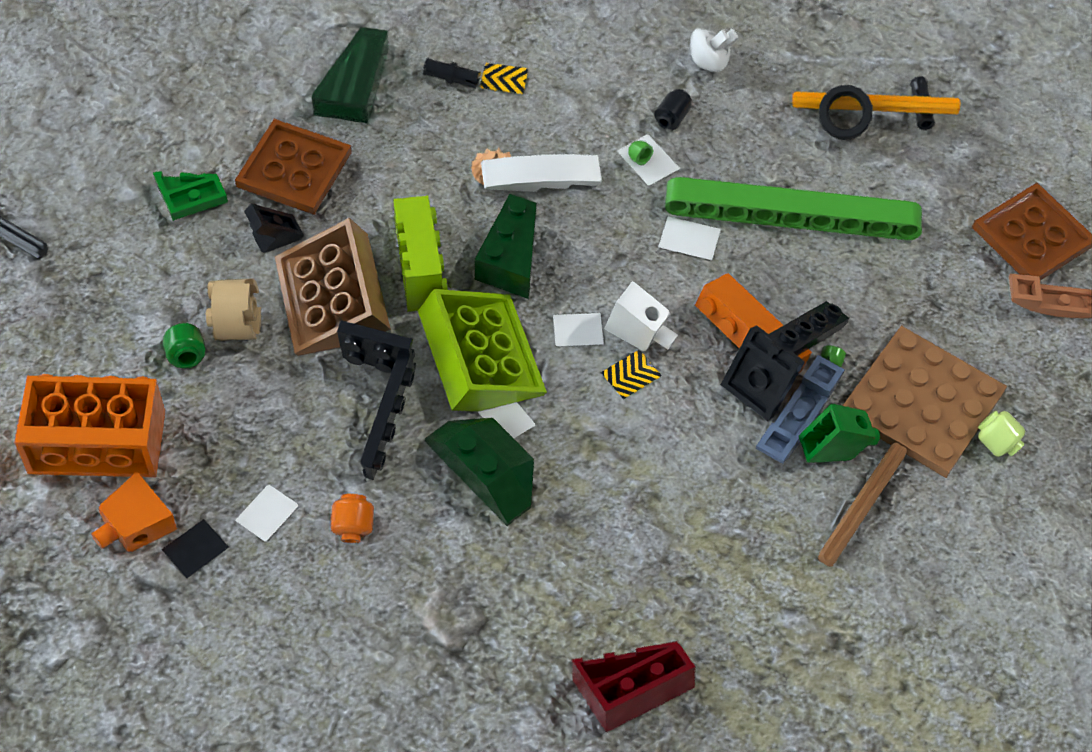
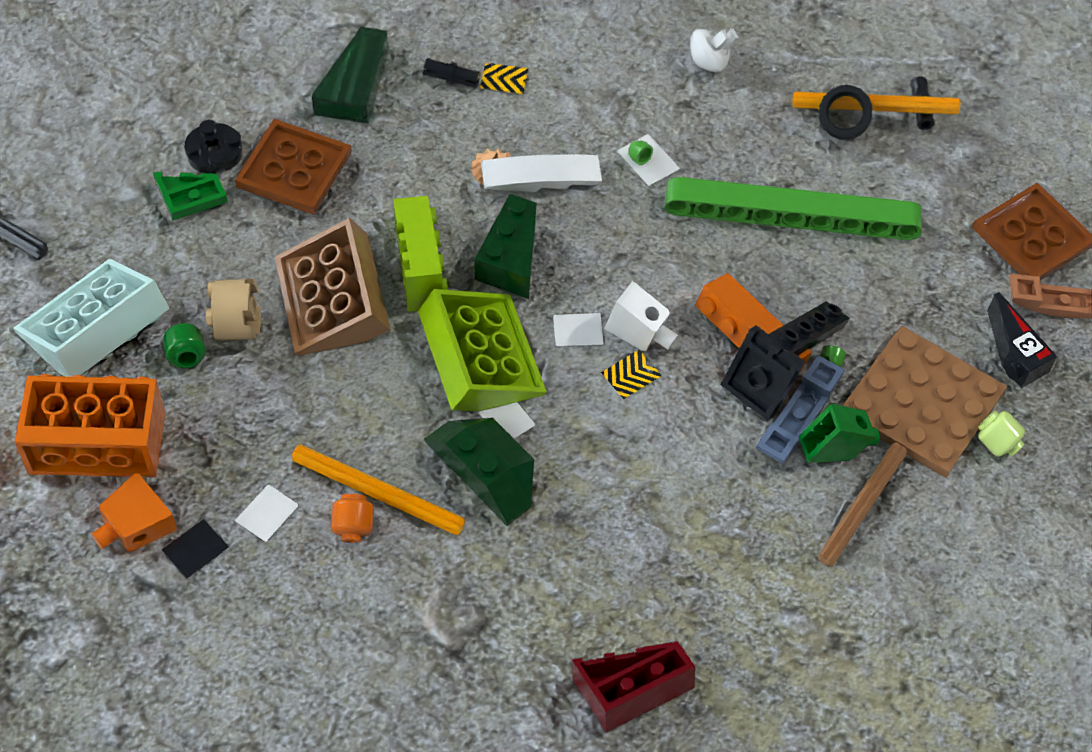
(93, 318): none -> light aqua slope
(212, 134): none -> black plate
(272, 227): black slope -> none
(378, 489): none -> light orange axle
(390, 355): black bracket -> none
(673, 109): black brick -> none
(689, 238): white sticker -> none
(1018, 345): none -> black slope

